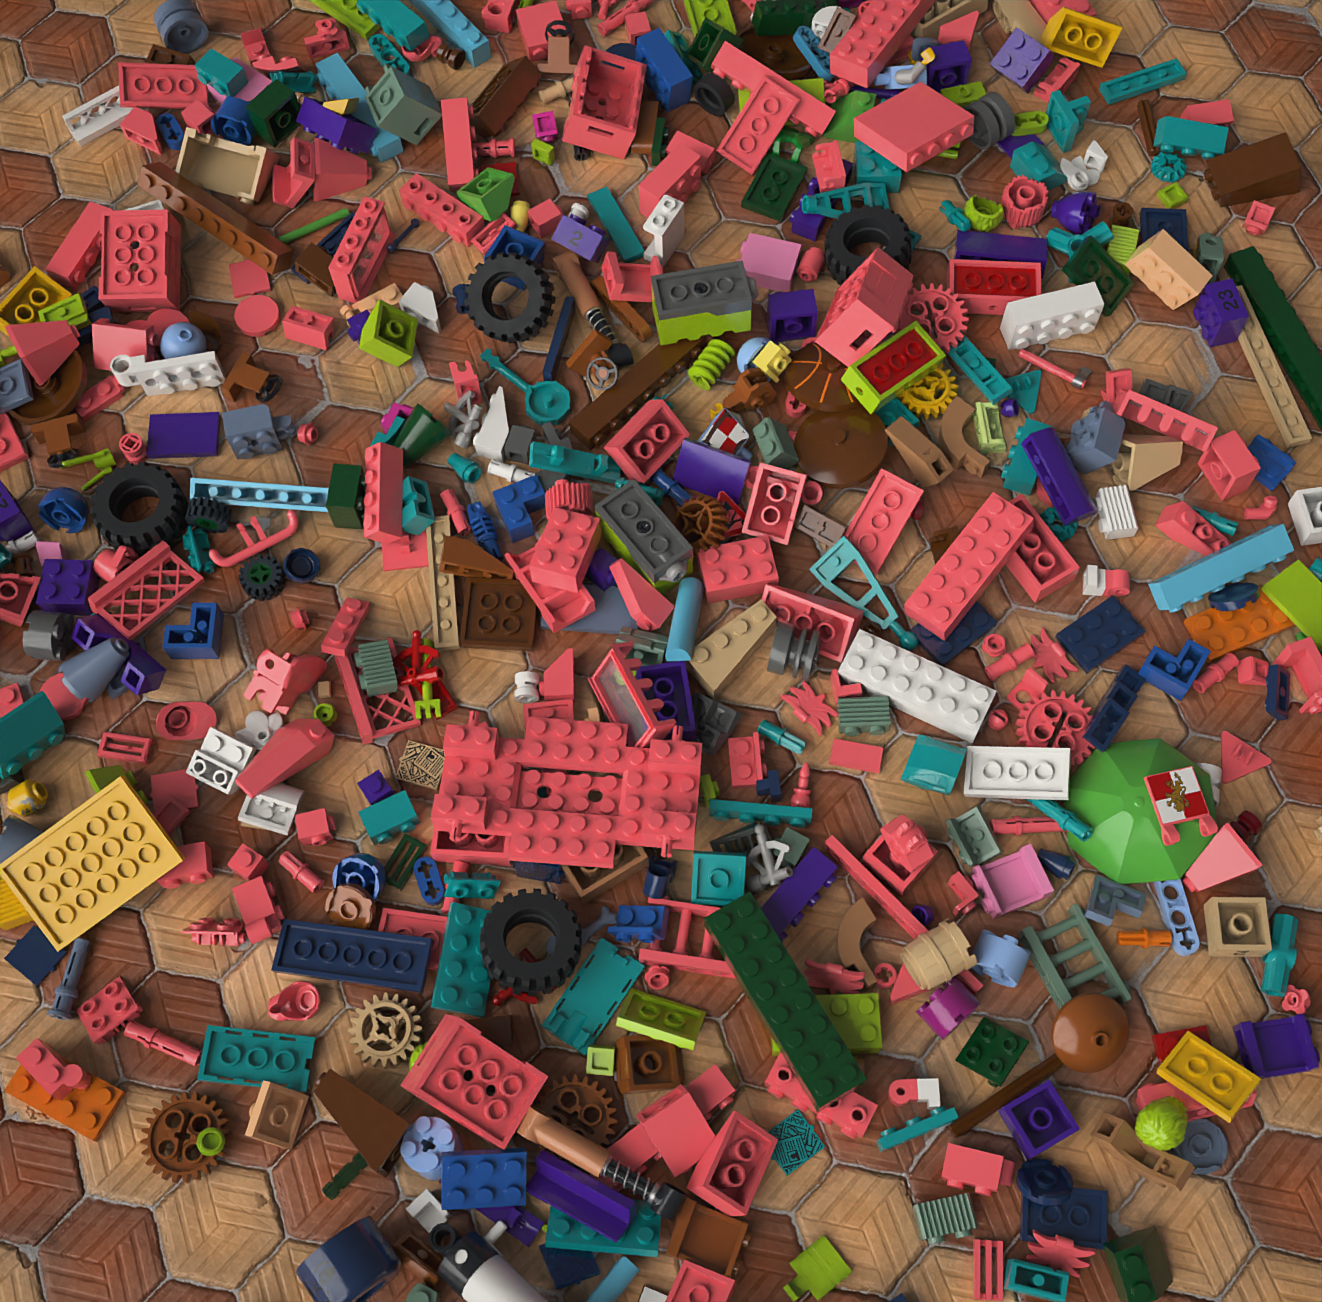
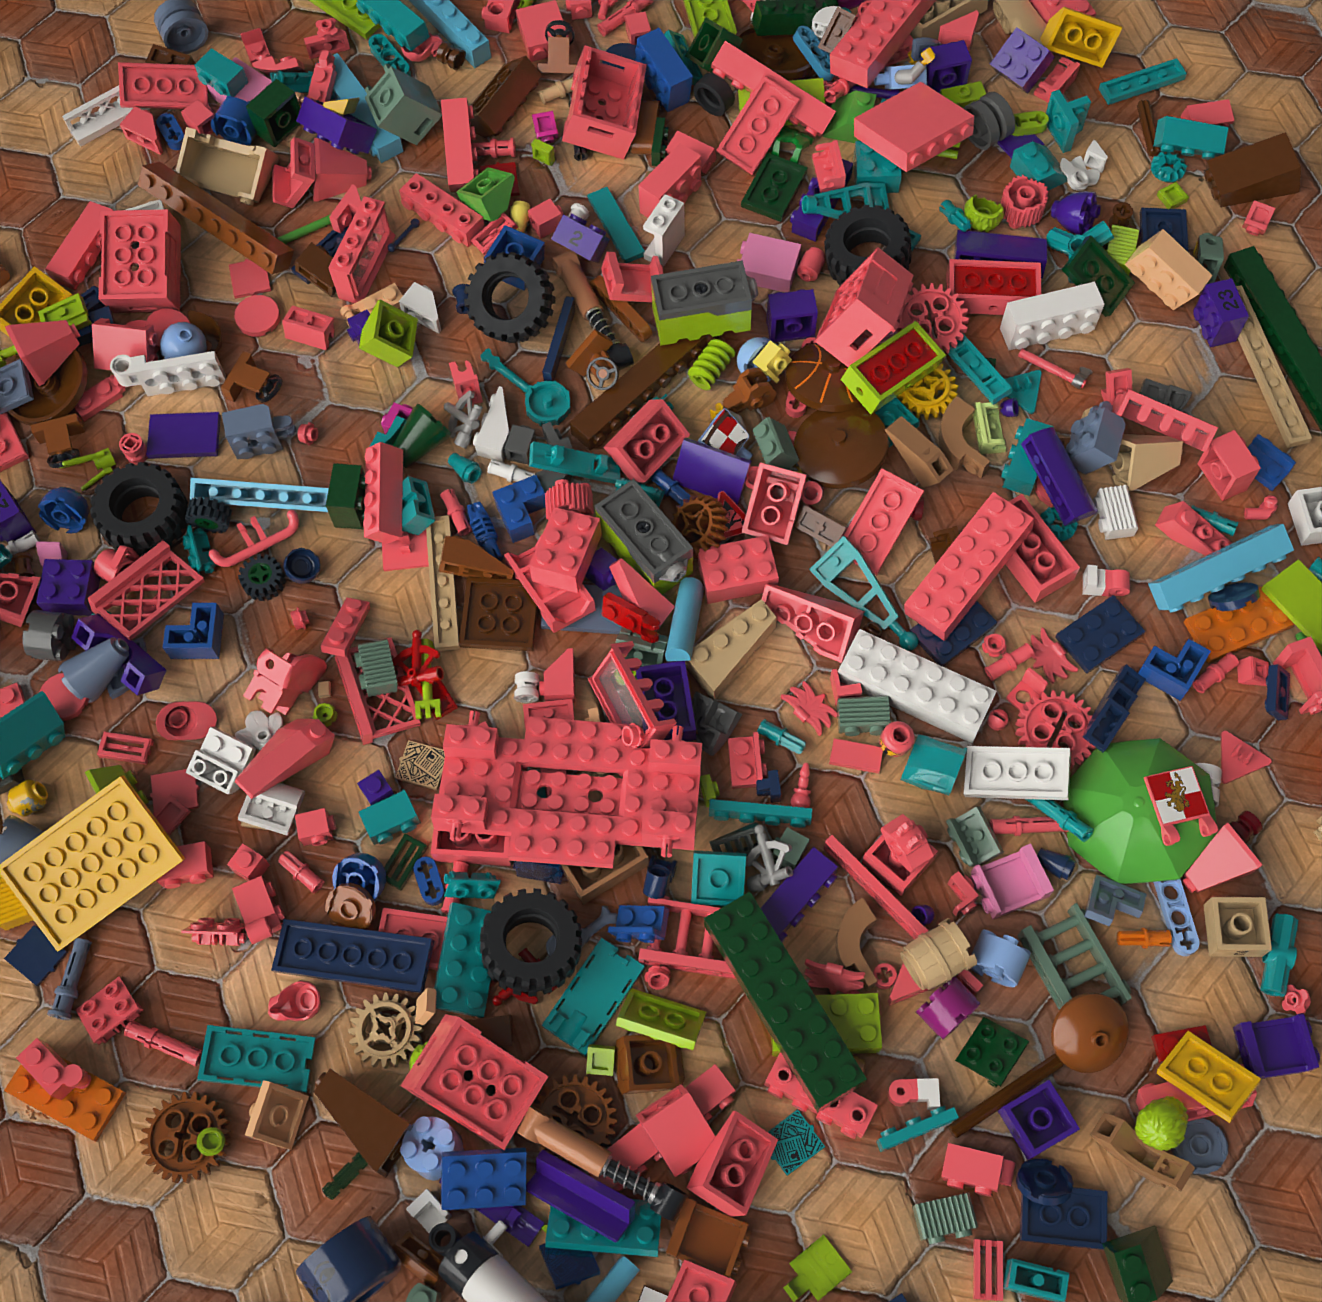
(323, 78): none -> coral hinge
(345, 210): none -> coral slope
(425, 1006): none -> light nougat tile
(630, 617): none -> red hinge
(632, 735): none -> coral plate
(794, 651): dark grey wheel -> none
(896, 739): none -> coral head
(1059, 1253): coral piece -> none

